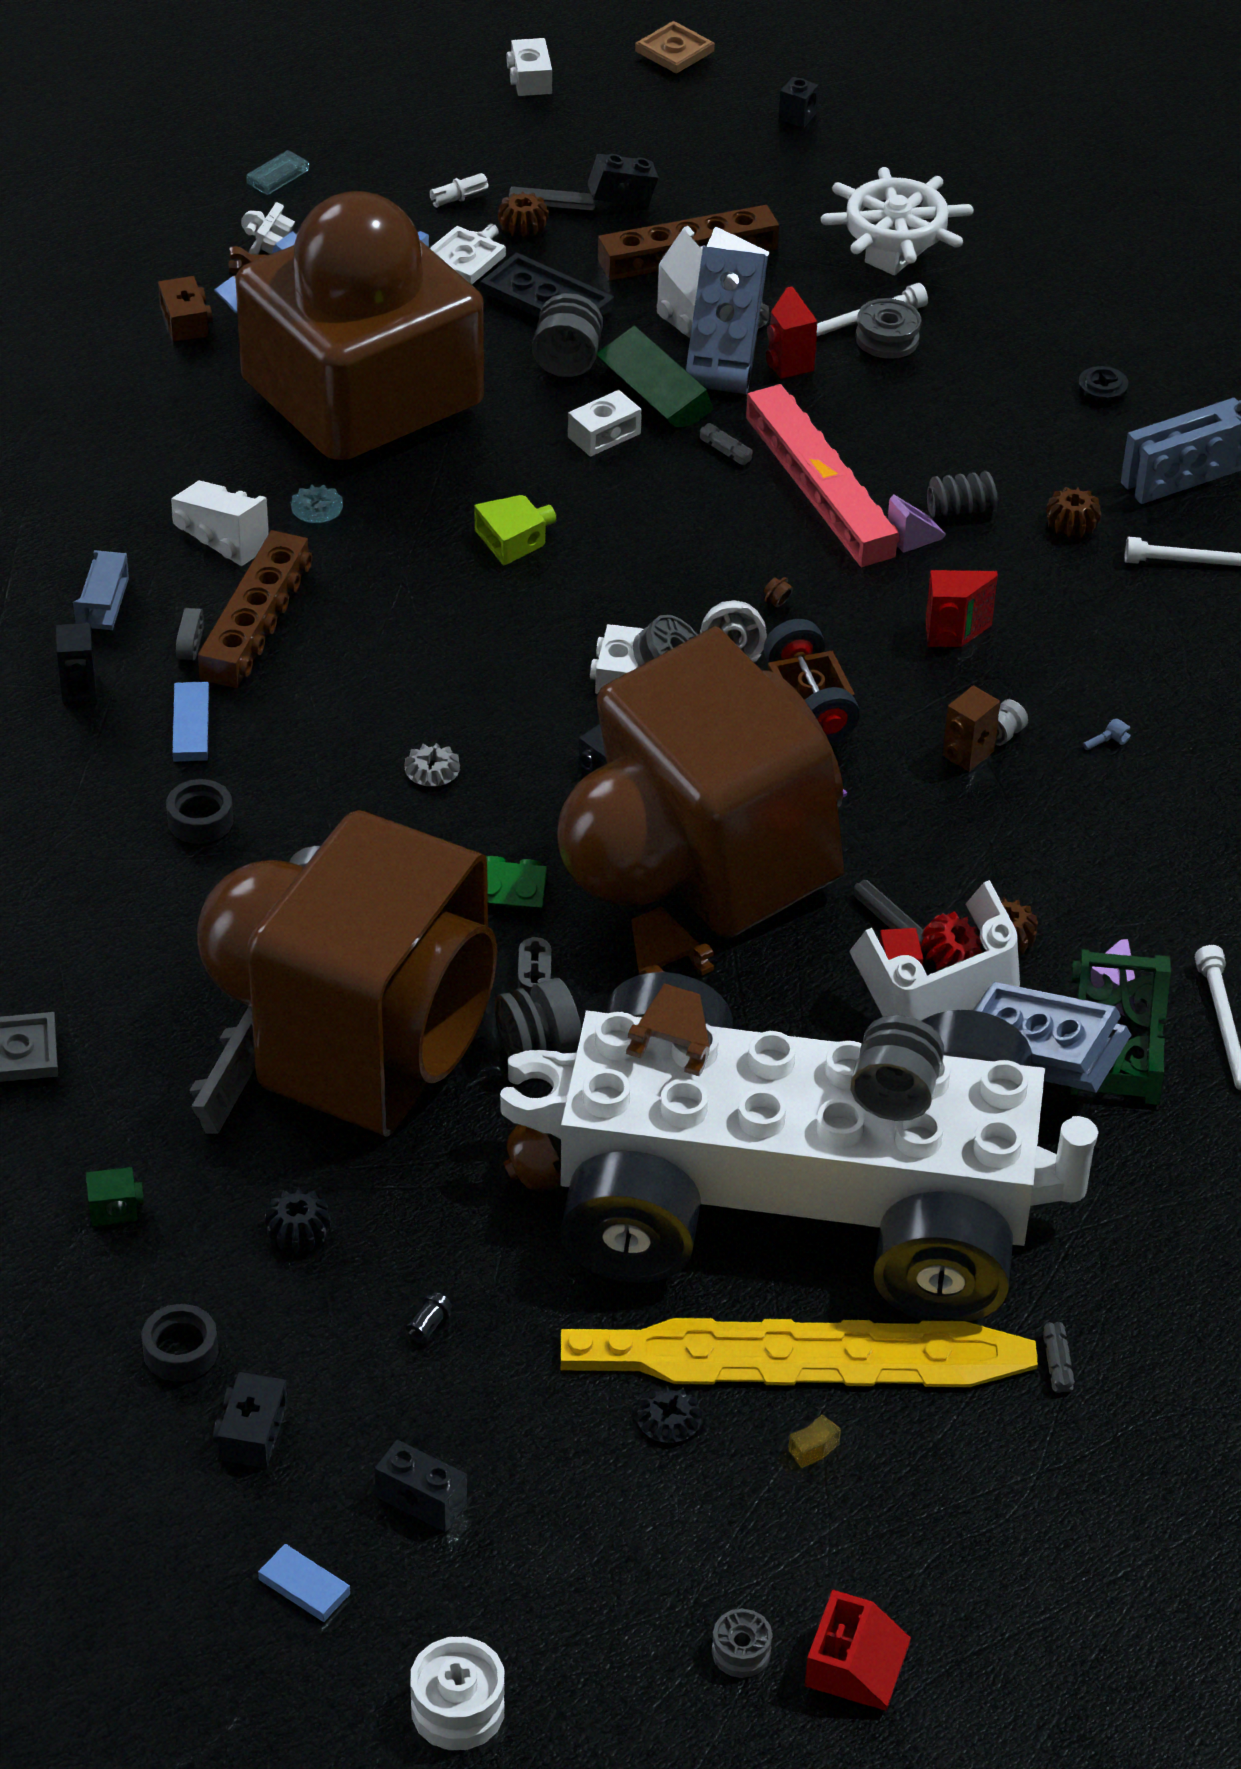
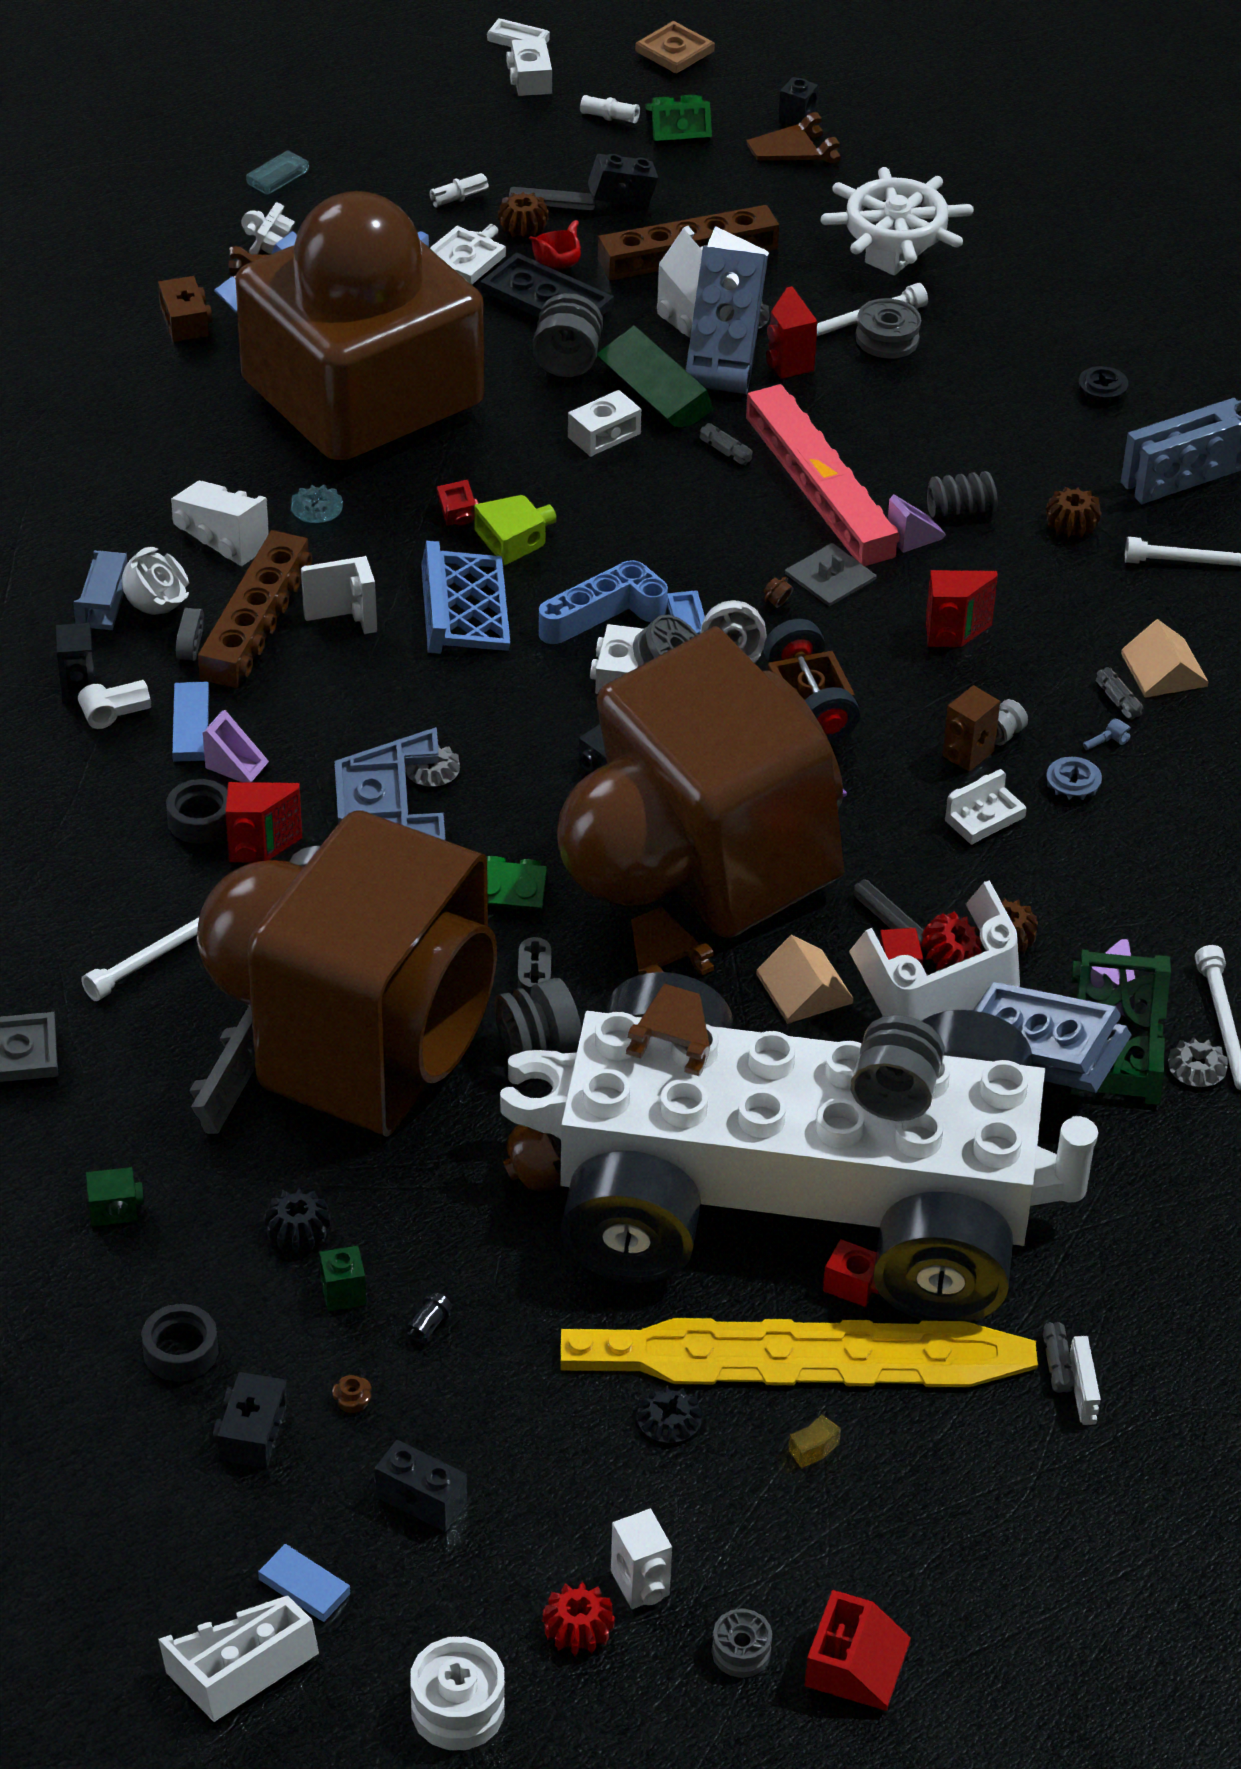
(100, 982): none -> white piece
(104, 705): none -> white piece
(154, 582): none -> white cylinder
(231, 750): none -> lavender slope
(240, 1657): none -> white wedge
(262, 819): none -> red slope
(340, 589): none -> white bracket
(343, 1278): none -> dark green brick
(352, 1401): none -> reddish brown plate
(377, 781): none -> sand blue wing
(439, 599): none -> medium blue fence
(457, 502): none -> red bracket
(504, 31): none -> white tile
(558, 248): none -> red hair
(578, 1618): none -> red gear
(601, 598): none -> medium blue beam
(609, 109): none -> white pin
(641, 1559): none -> white brick
(680, 119): none -> green bracket
(687, 608): none -> medium blue tile
(794, 143): none -> reddish brown flag
(802, 981): none -> light nougat slope
(830, 574): none -> dark grey piece
(851, 1273): none -> red brick
(983, 807): none -> white bracket
(1062, 770): none -> sand blue gear
(1085, 1380): none -> white tile
(1119, 693): none -> dark grey axle
(1162, 662): none -> light nougat slope
(1196, 1073): none -> light grey gear

